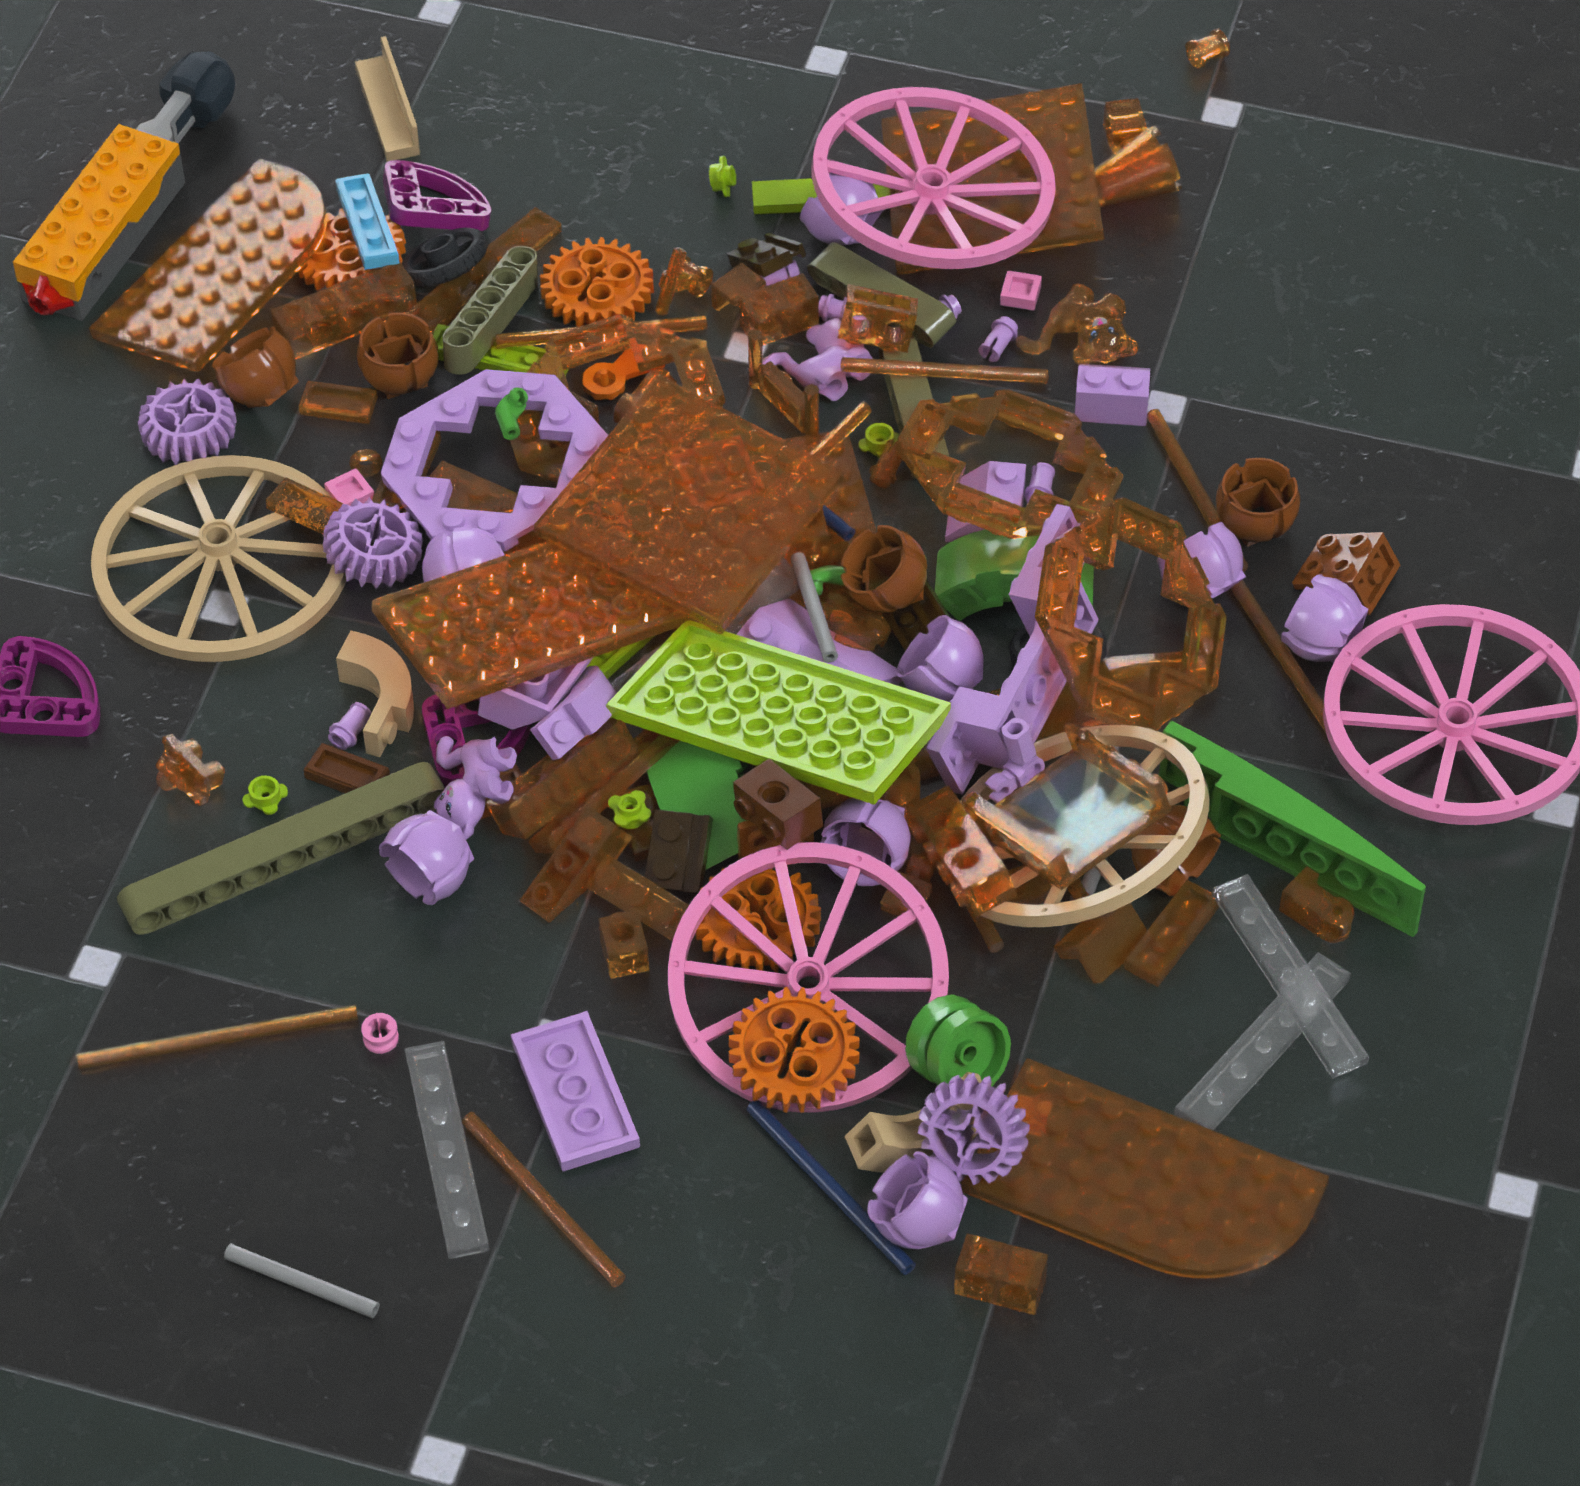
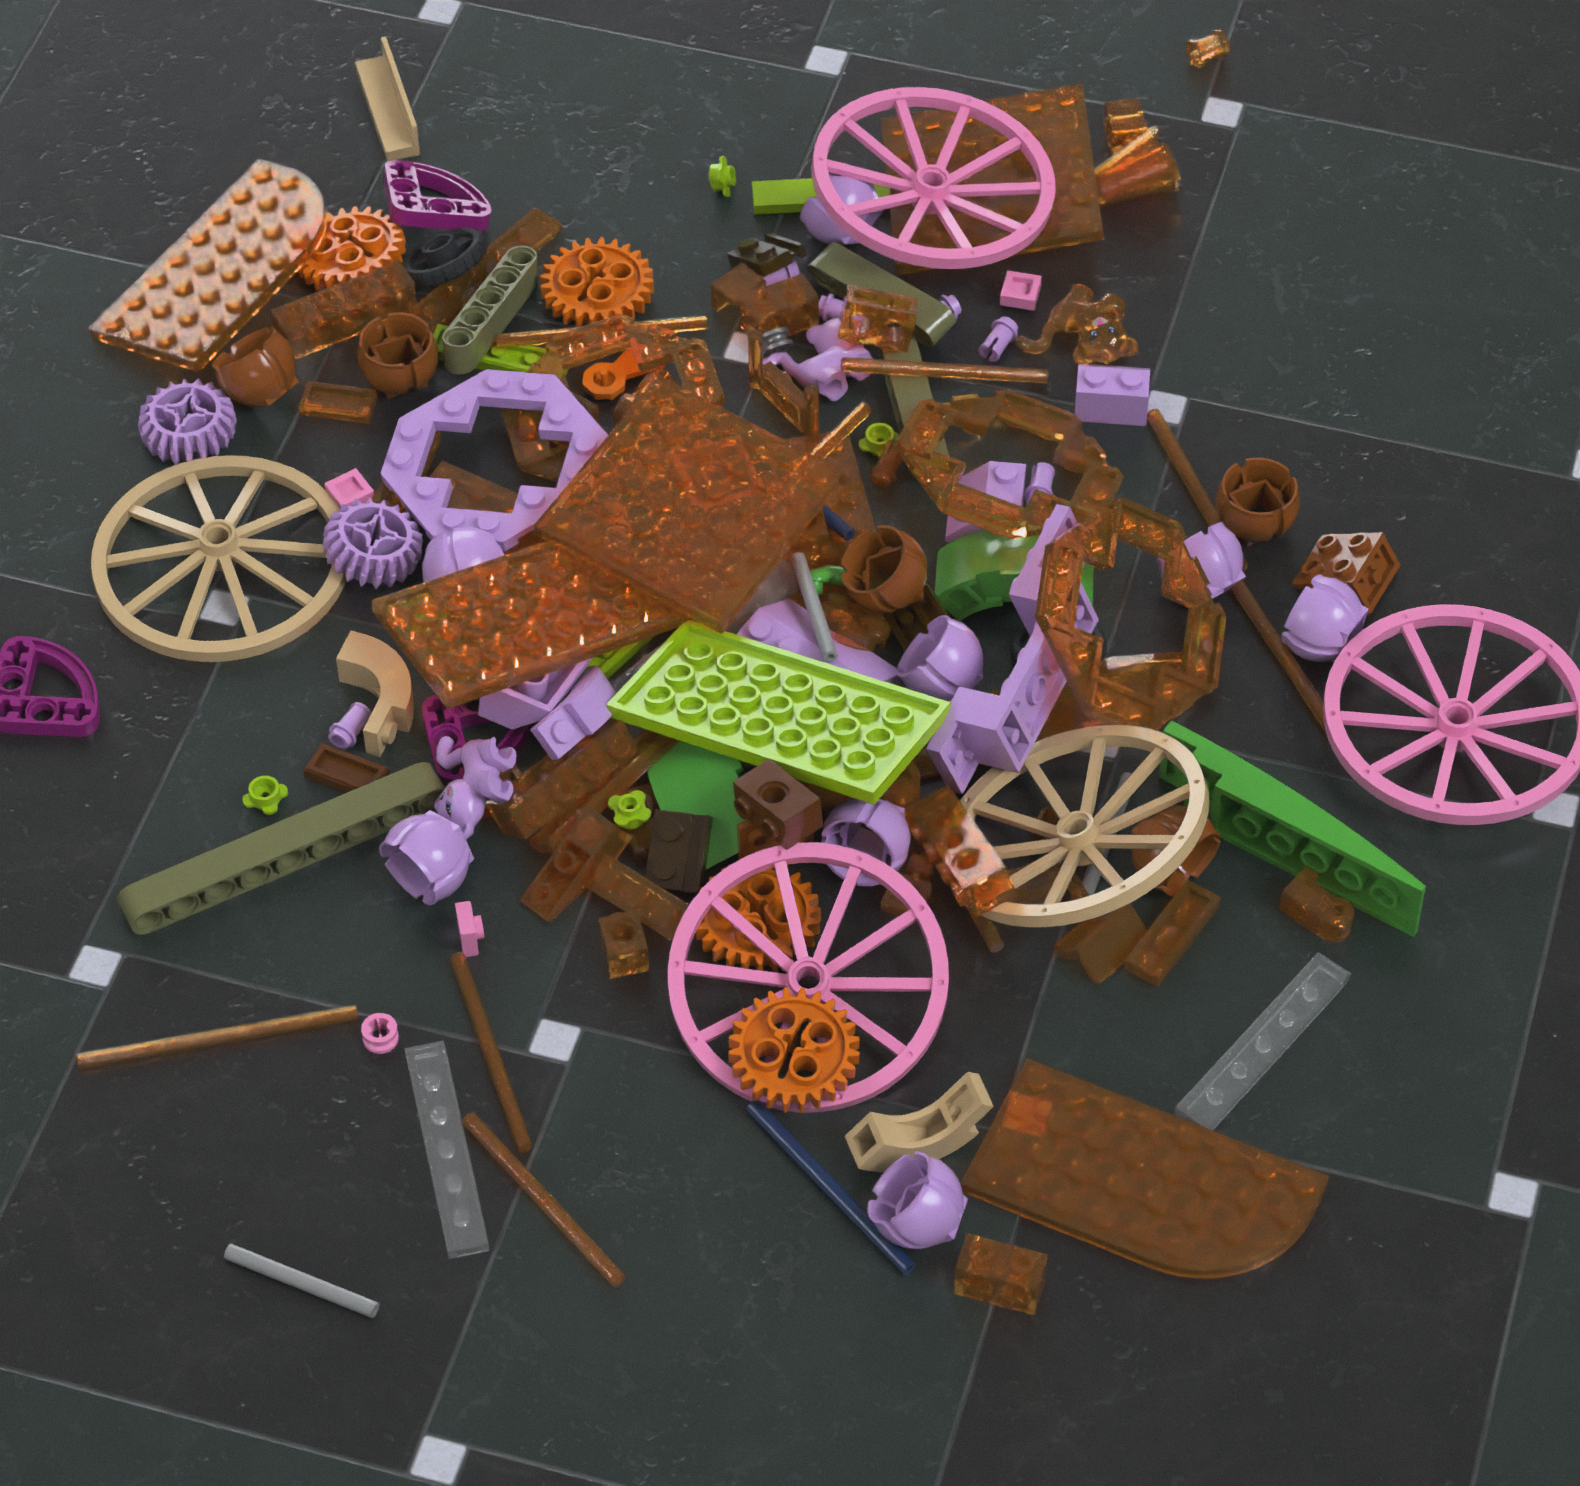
(120, 194): piece -> none
(182, 768): clear orange hips -> none
(302, 504): clear orange tile -> none
(366, 455): clear orange piece -> none
(367, 221): medium azure tile -> none
(469, 928): none -> bright pink plate
(491, 1052): none -> clear orange piece
(509, 411): bright green arm -> none
(575, 1091): lavender plate -> none
(681, 276): clear orange piece -> none
(776, 341): none -> flat silver bush
(944, 1125): lavender gear -> none
(957, 1038): bright green wheel -> none
(1022, 761): lavender bar -> none
(1073, 810): panel -> none
(1290, 976): clear tile -> none

